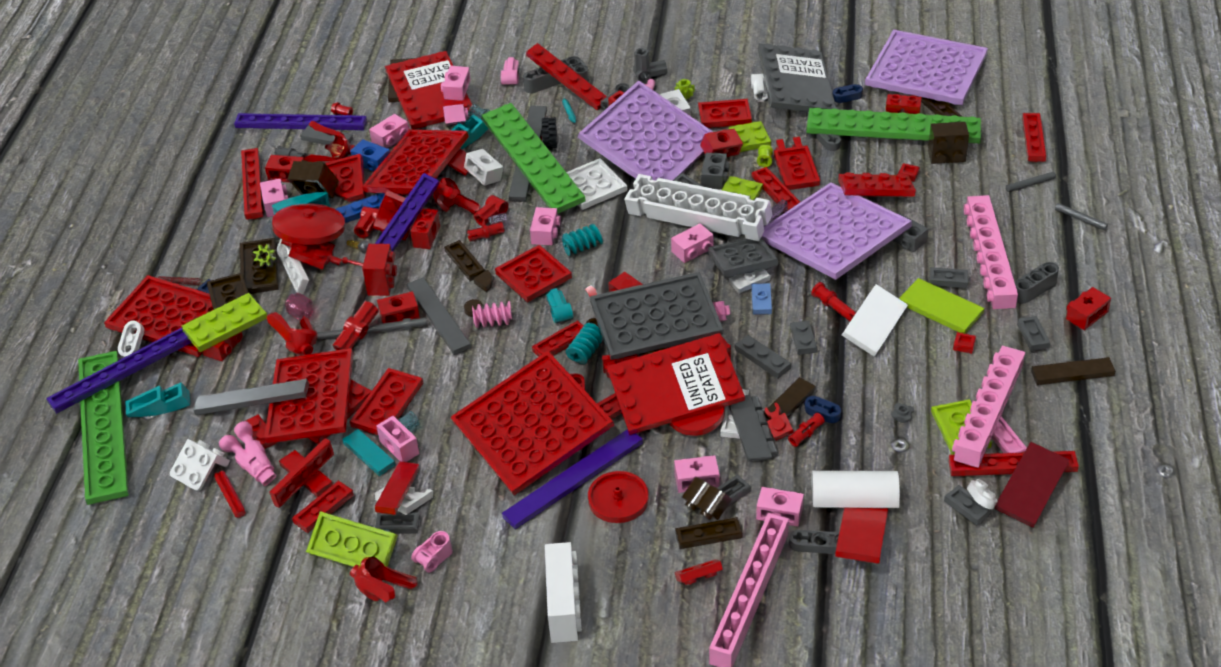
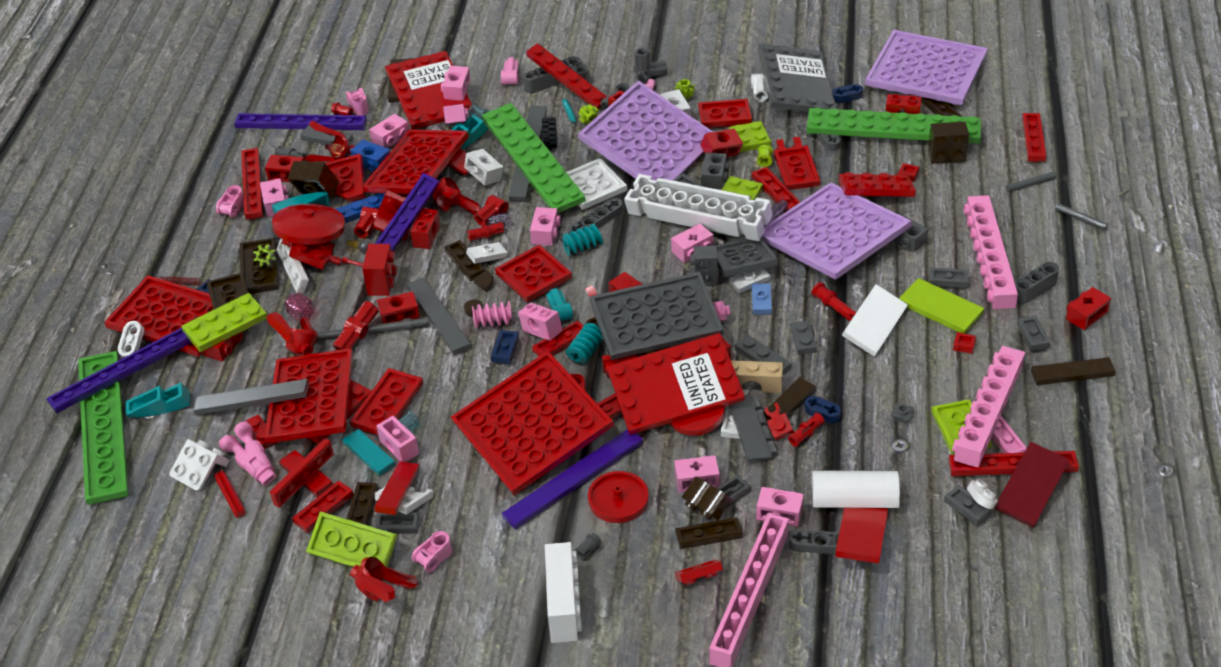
(231, 201): none -> bright pink piece
(358, 102): none -> bright pink piece
(362, 502): none -> dark brown tile
(486, 252): none -> white plate
(504, 346): none -> dark blue plate
(540, 321): none -> bright pink brick
(588, 114): none -> lime gear
(592, 541): none -> dark grey pin
(611, 208): none -> dark grey beam
(705, 262): none -> dark grey brick
(765, 373): none -> tan arch

